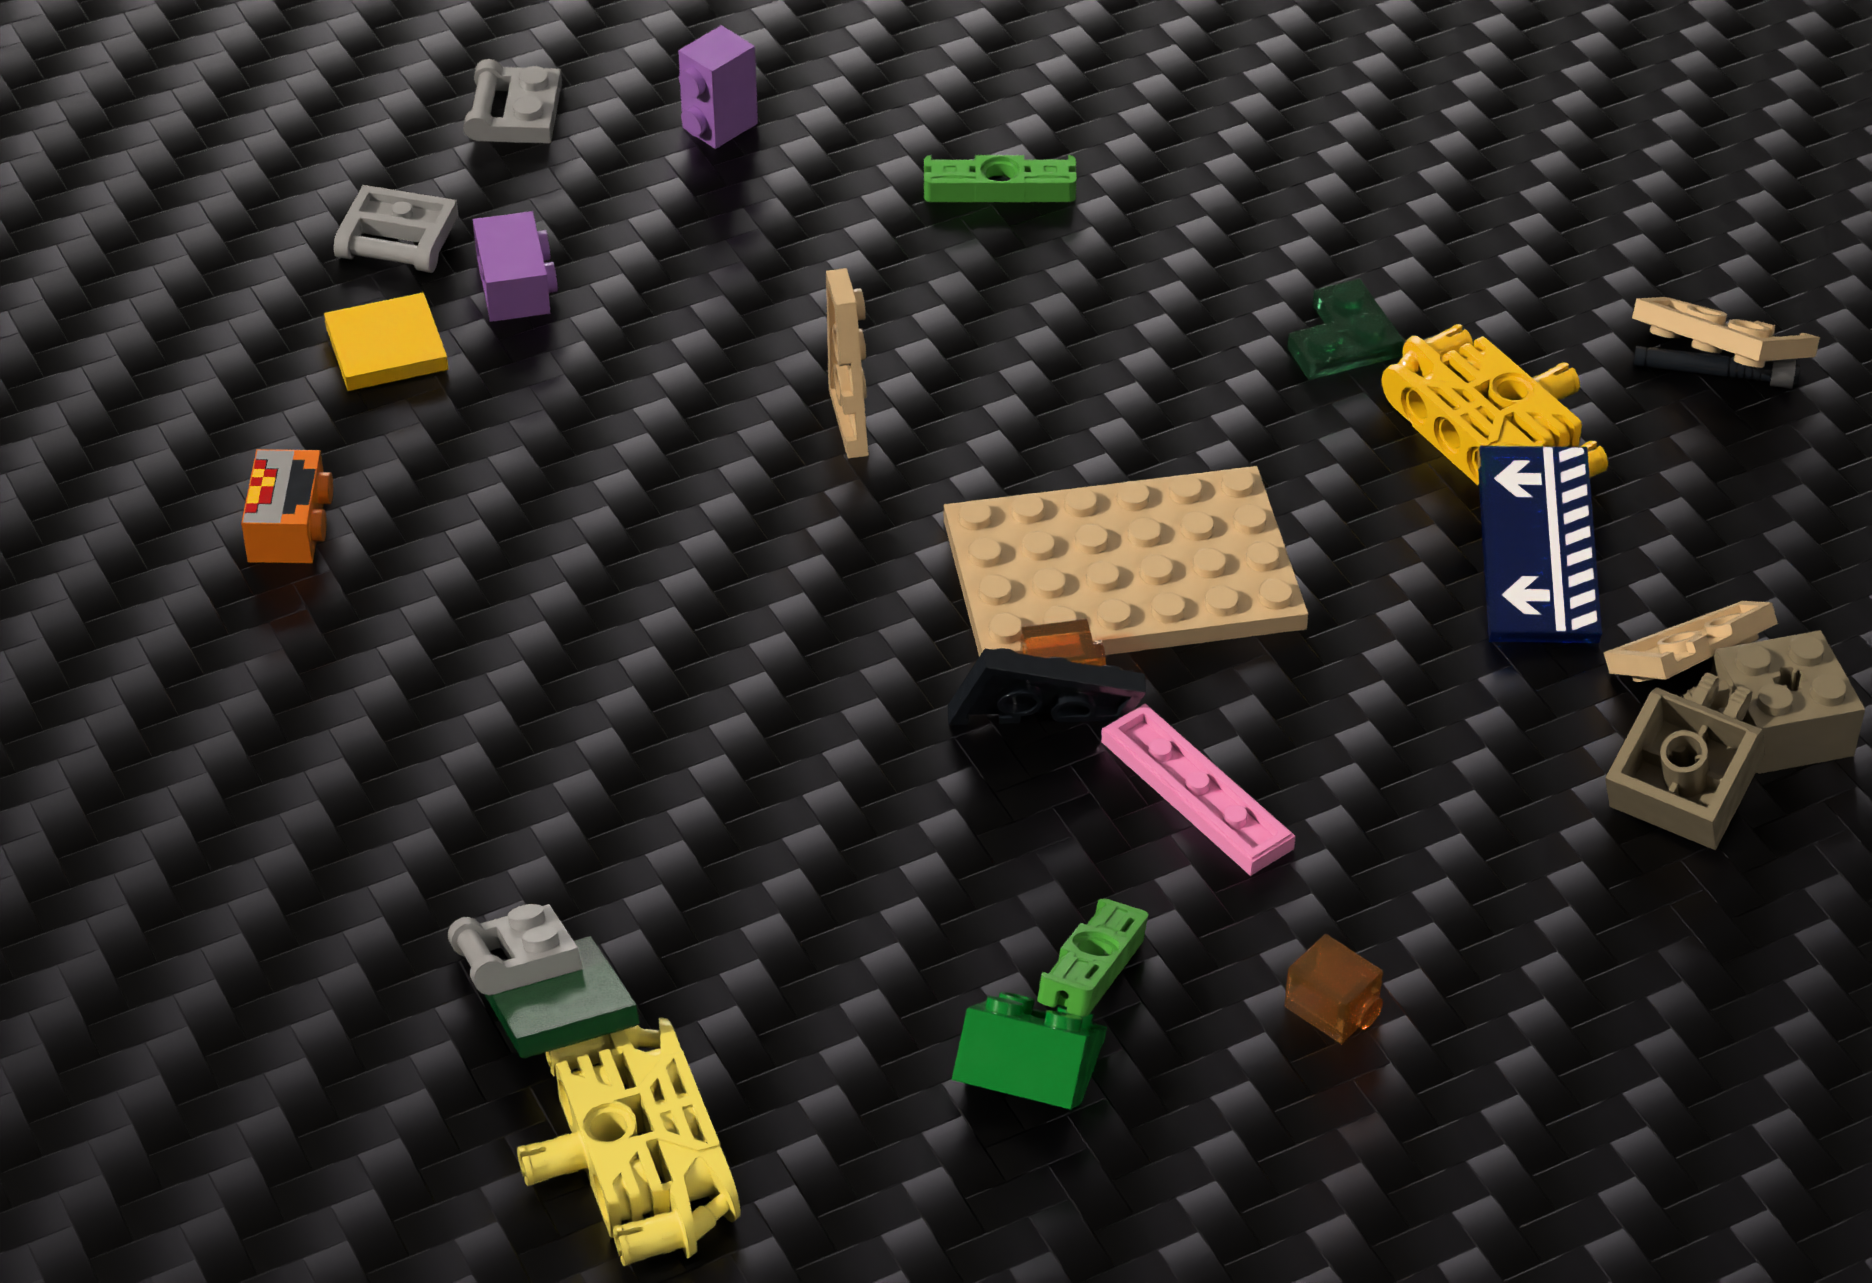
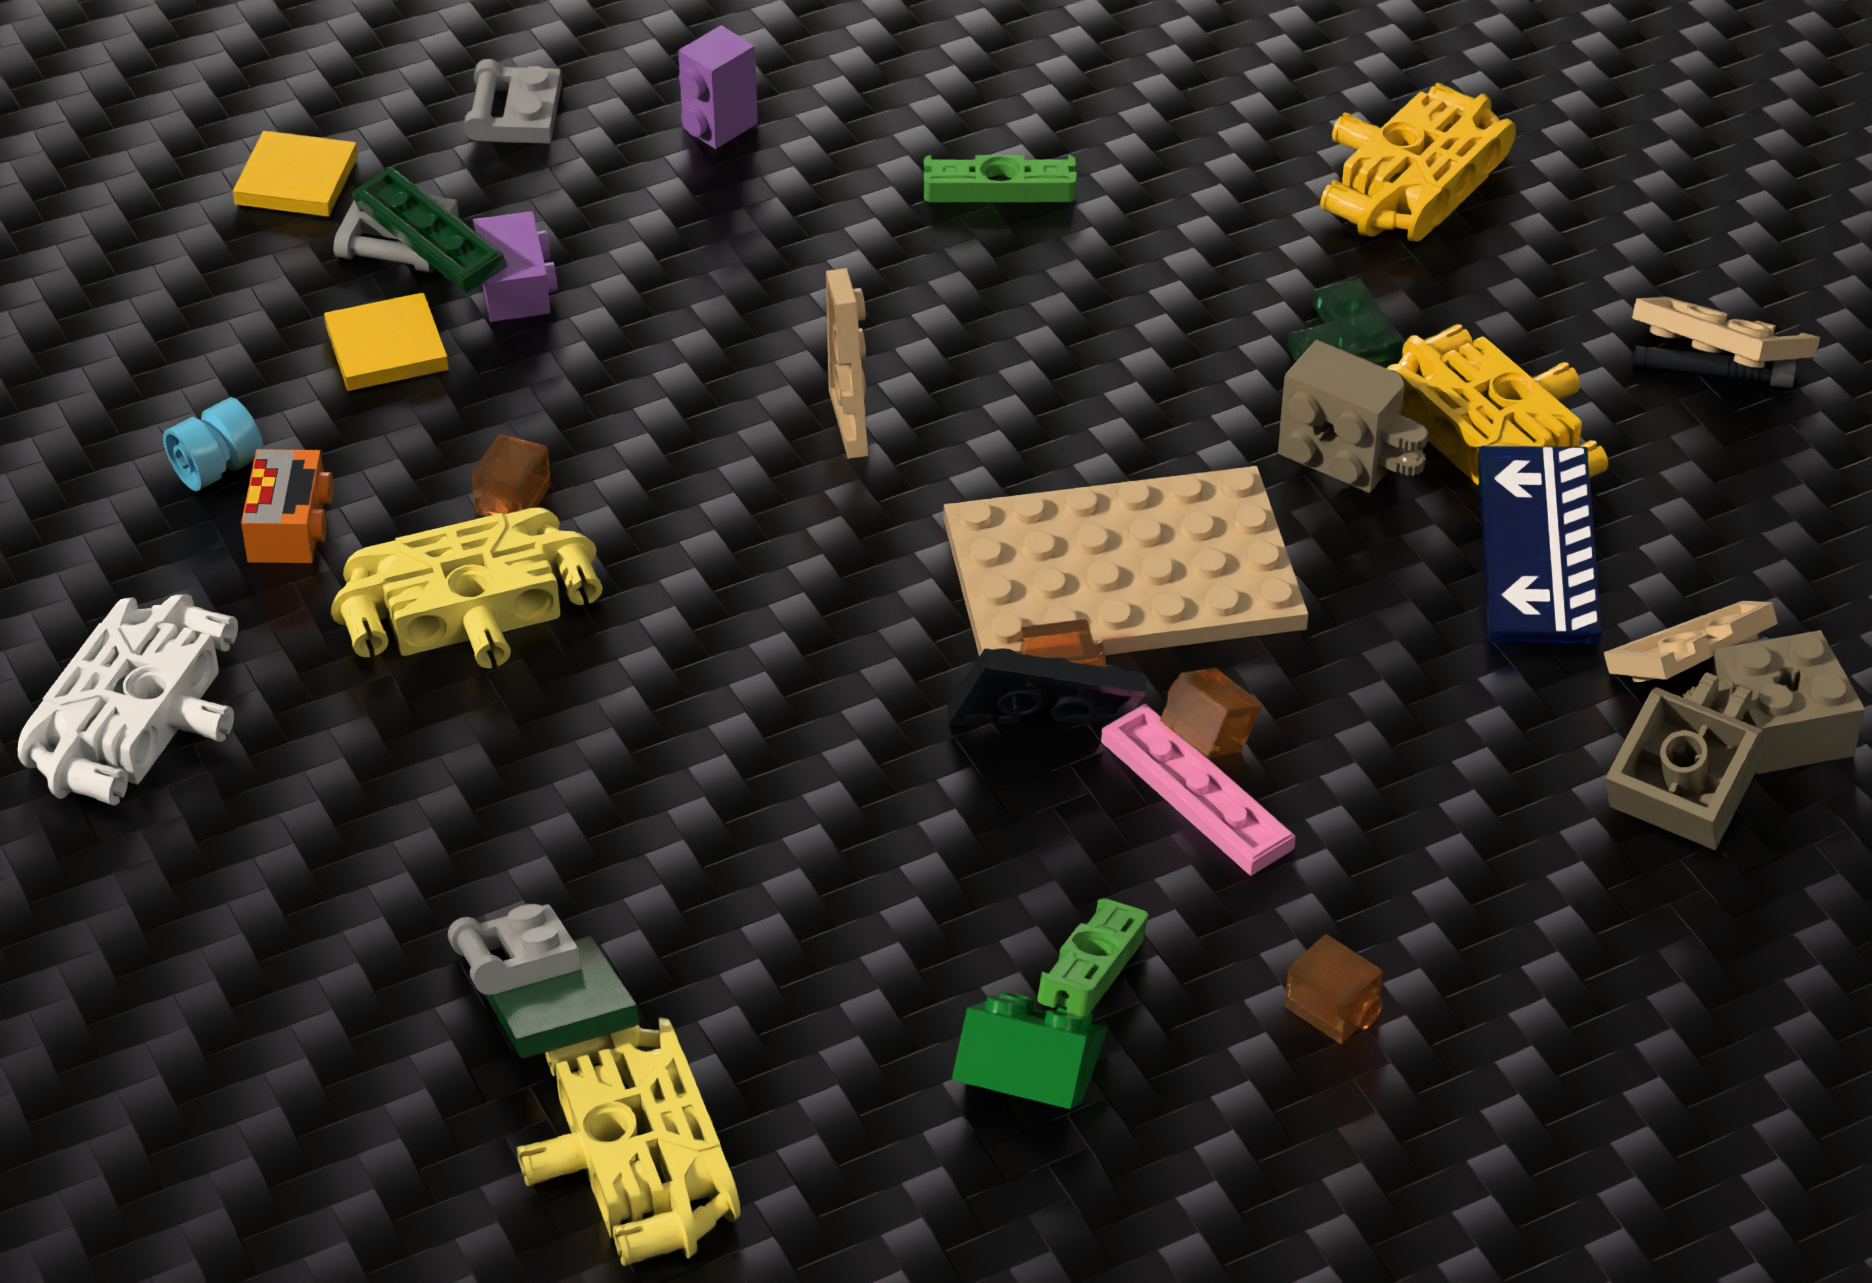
(128, 697): none -> white piece
(210, 445): none -> medium azure wheel
(295, 173): none -> yellow tile
(429, 229): none -> dark green tile
(464, 584): none -> light yellow piece
(510, 476): none -> clear orange brick
(1210, 712): none -> clear orange brick
(1348, 418): none -> dark tan hinge
(1417, 162): none -> yellow piece

